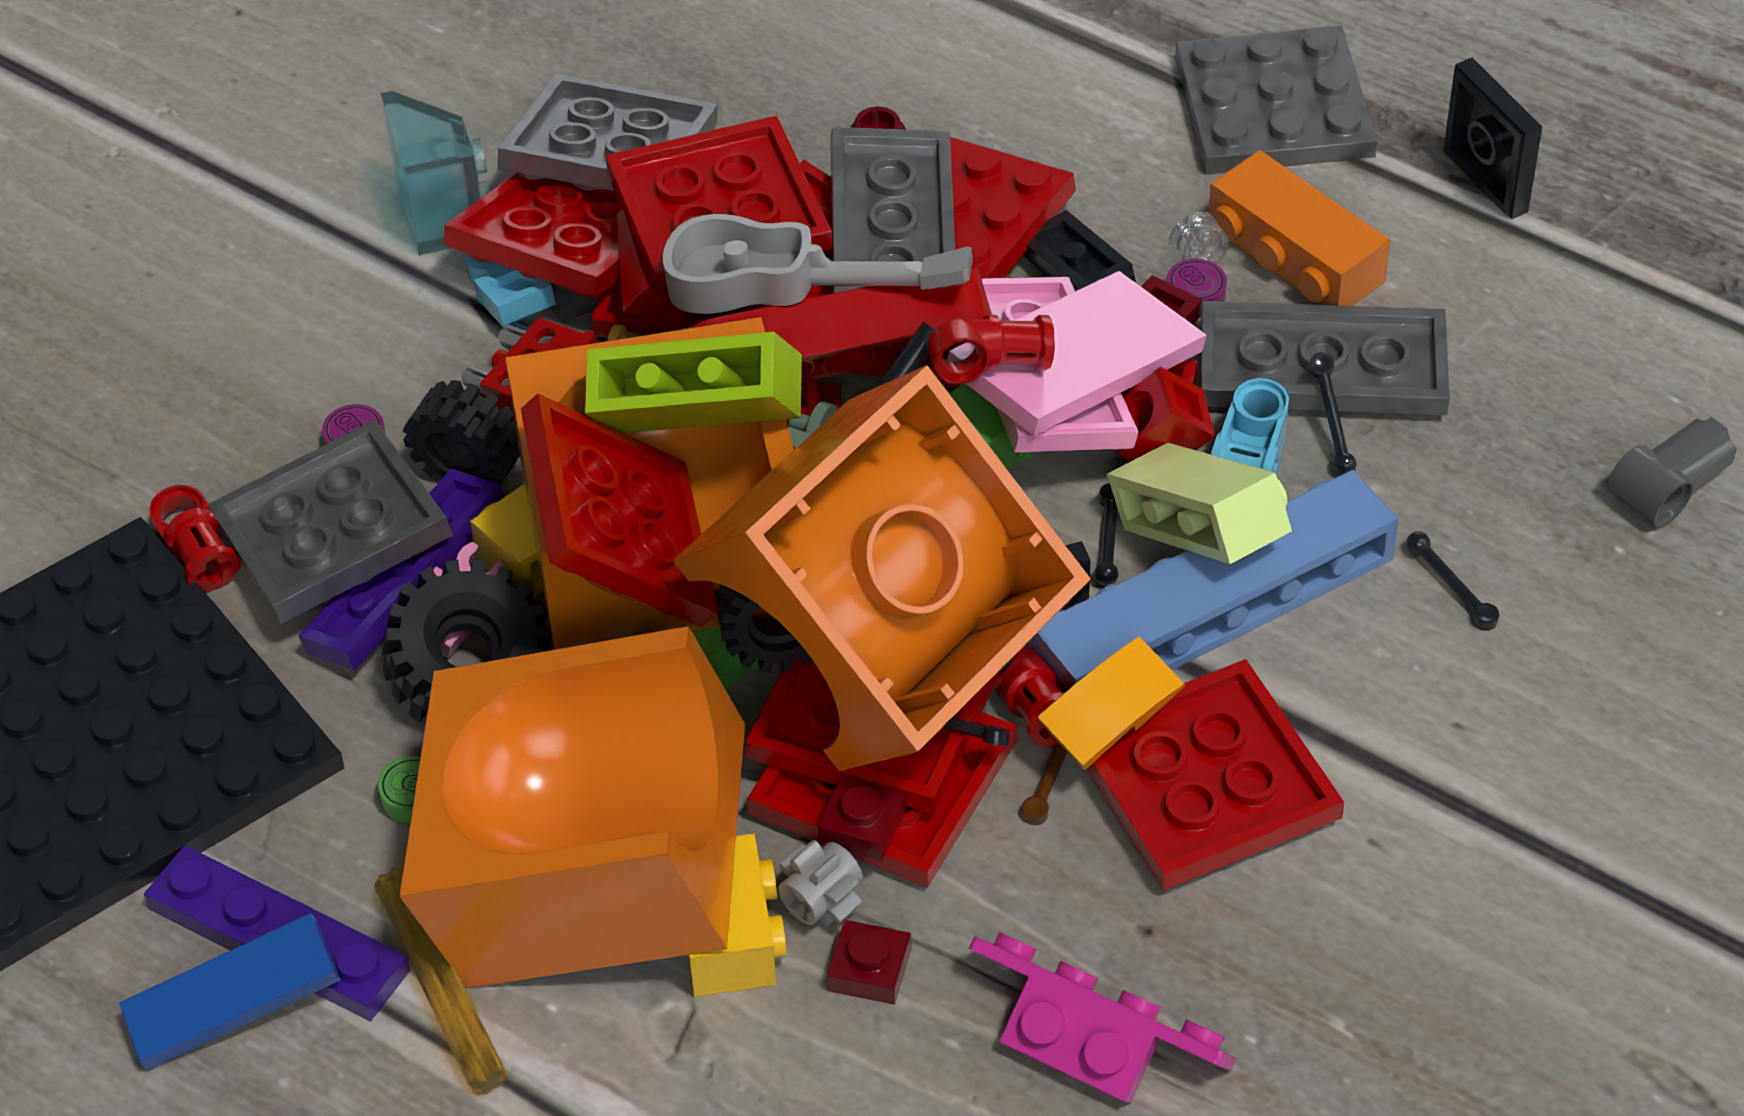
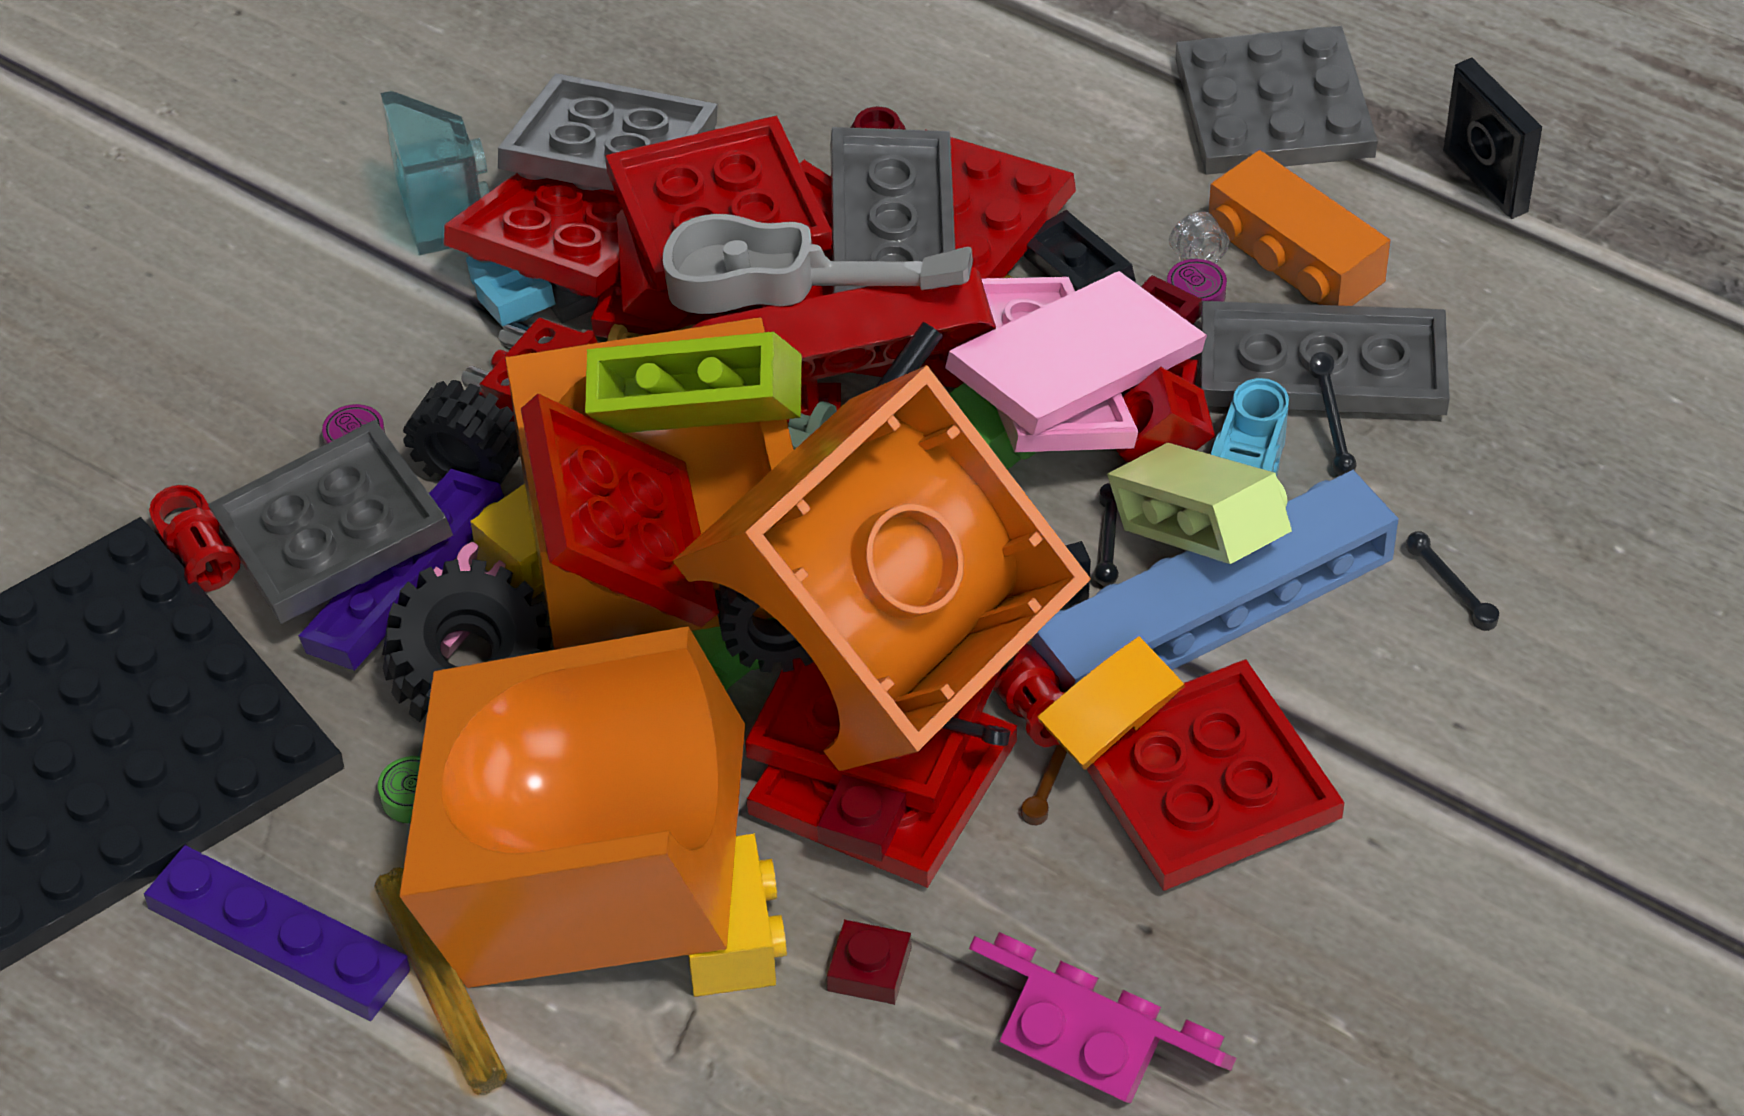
(229, 991): blue tile -> none
(820, 883): light grey gear -> none
(995, 345): red connector -> none
(1664, 478): dark grey piece -> none

